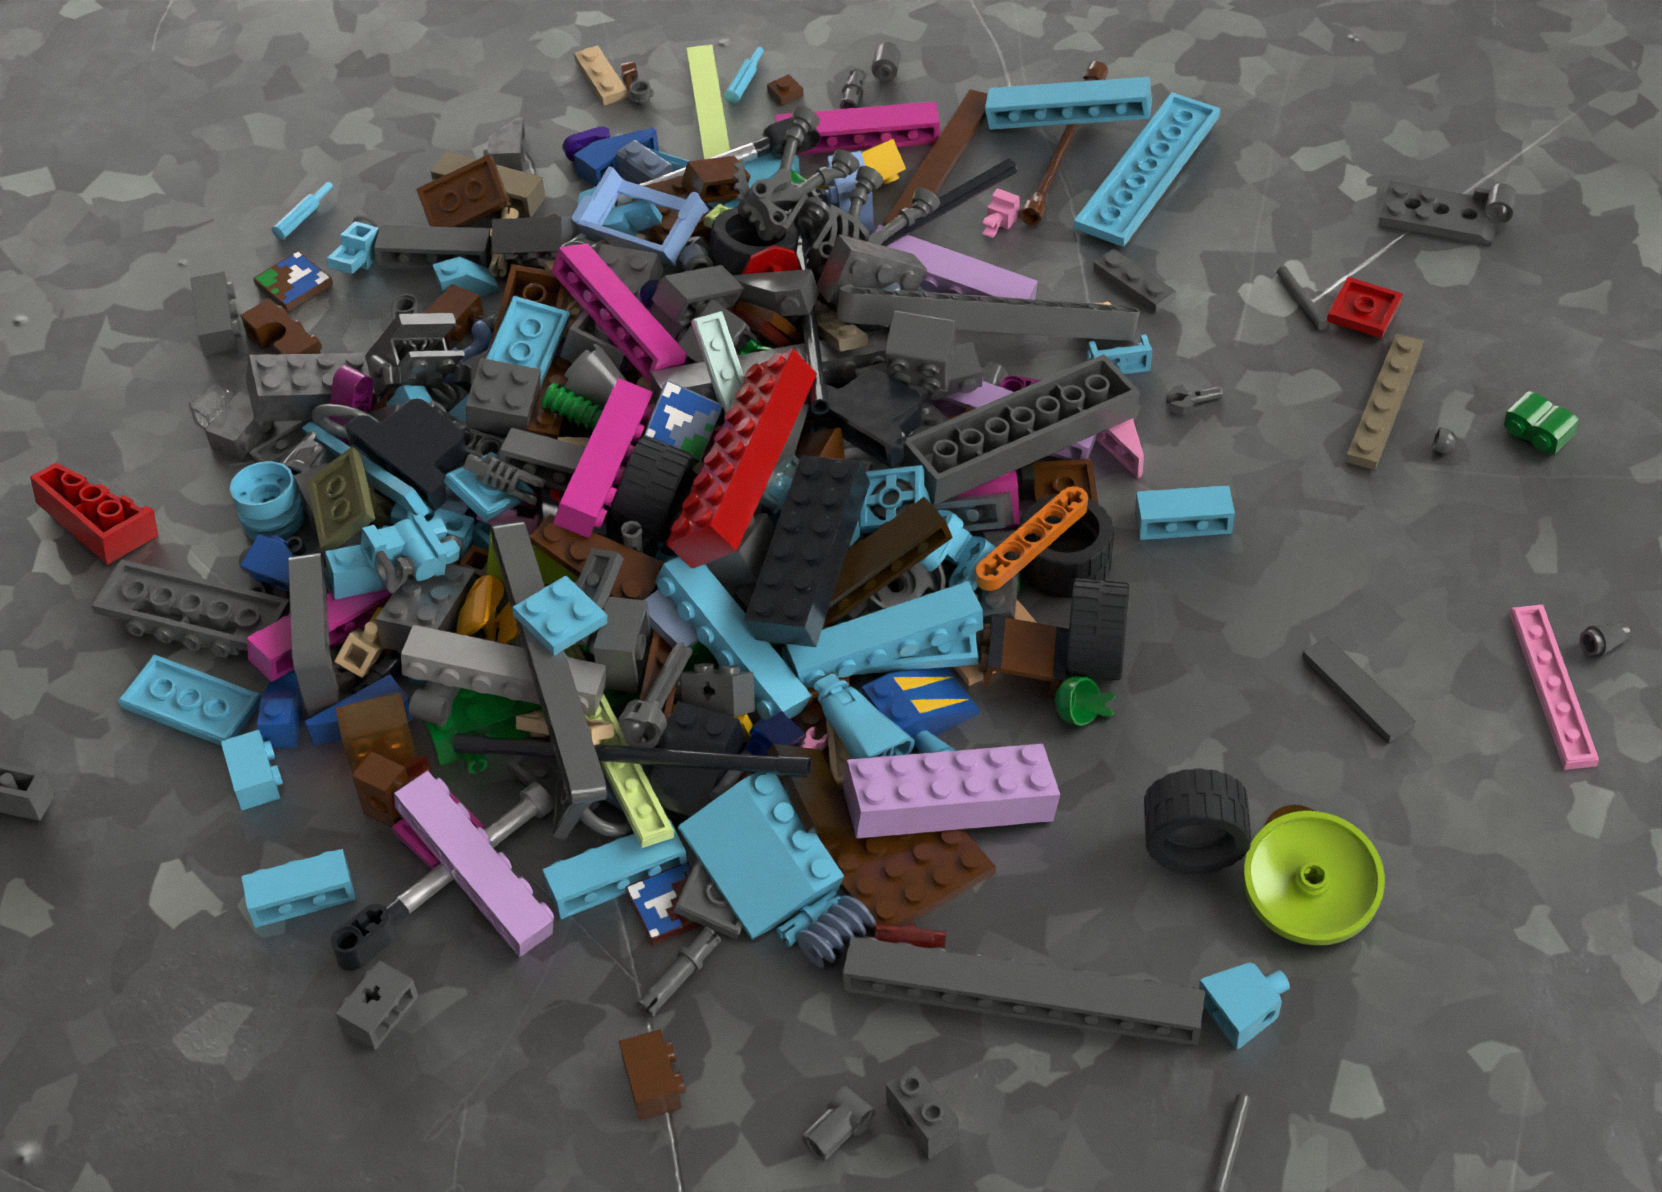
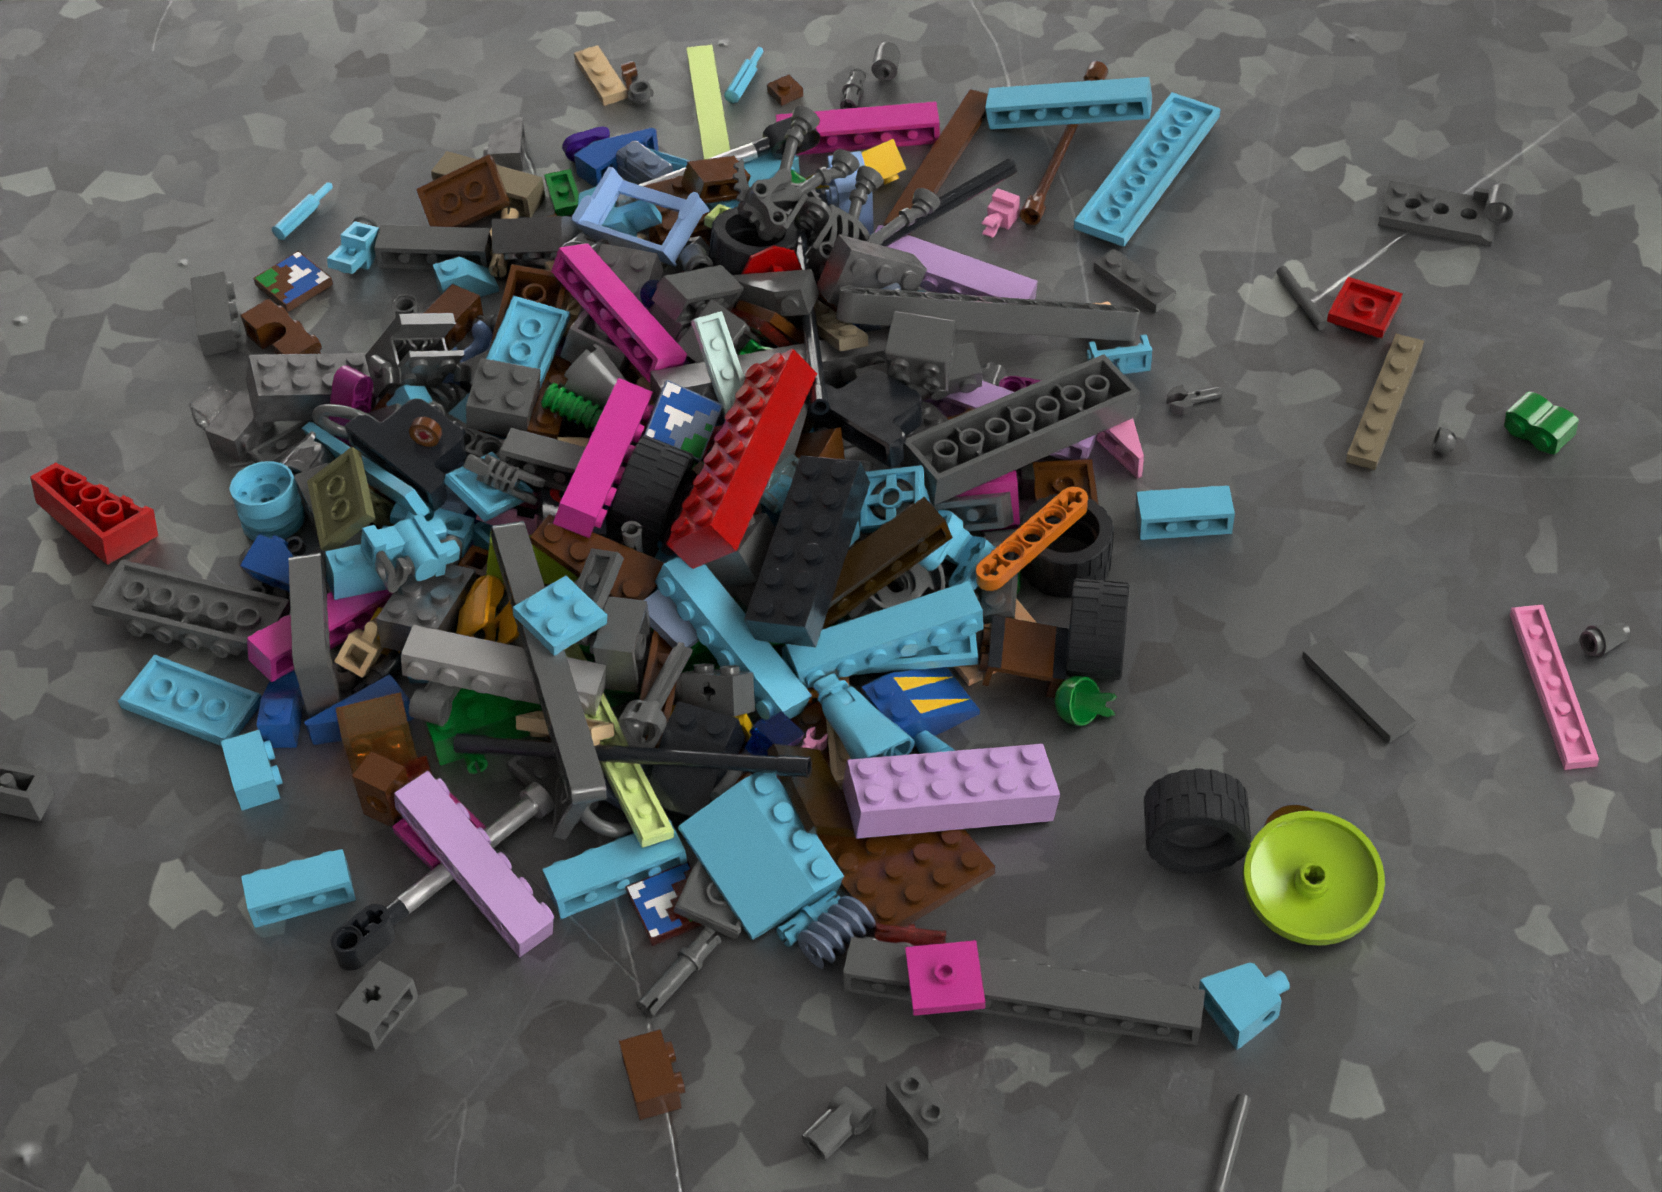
(425, 431): none -> reddish brown tile
(562, 192): none -> green plate
(945, 978): none -> dark pink plate

